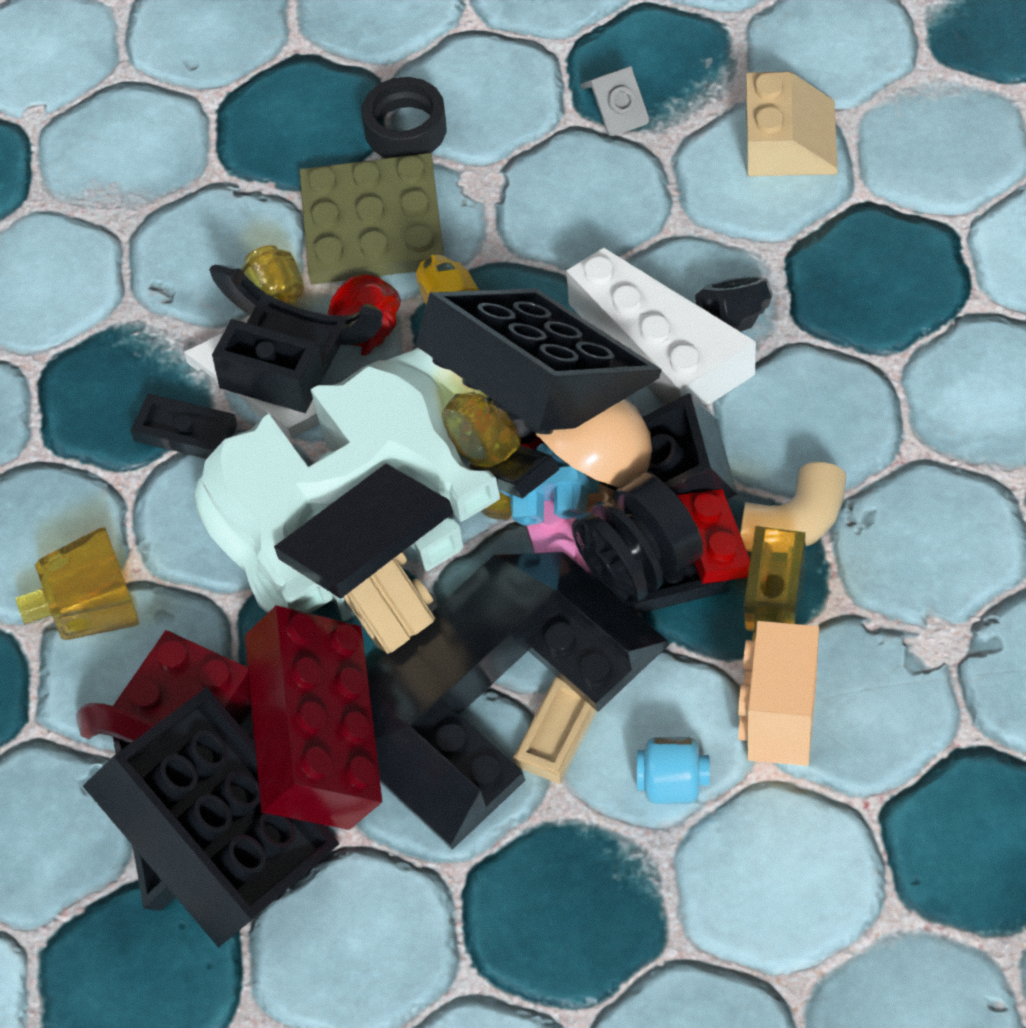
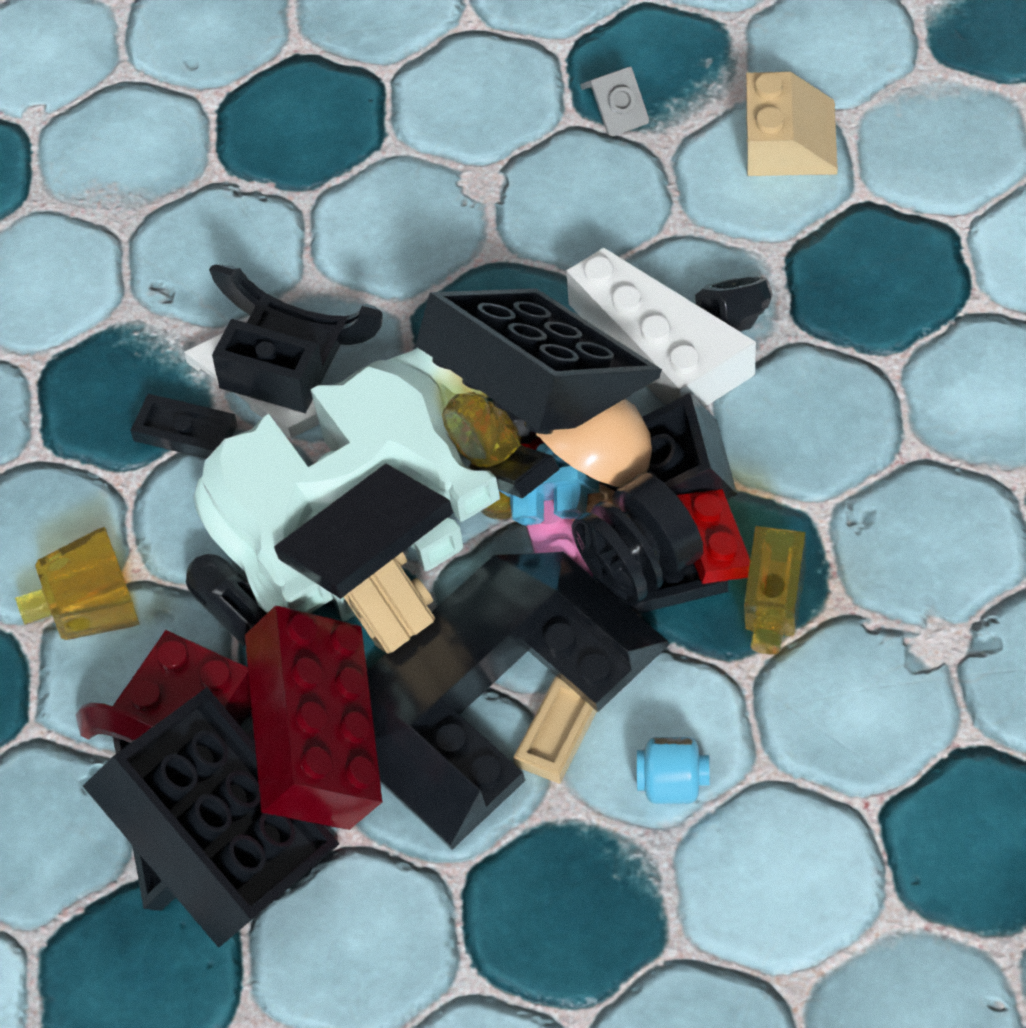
(224, 594): none -> black arm
(274, 273): clear yellow head -> none
(370, 217): olive plate -> none
(372, 291): red hat -> none
(404, 93): black tyre -> none
(443, 275): yellow rock -> none
(779, 693): light nougat brick -> none
(811, 510): tan cylinder -> none

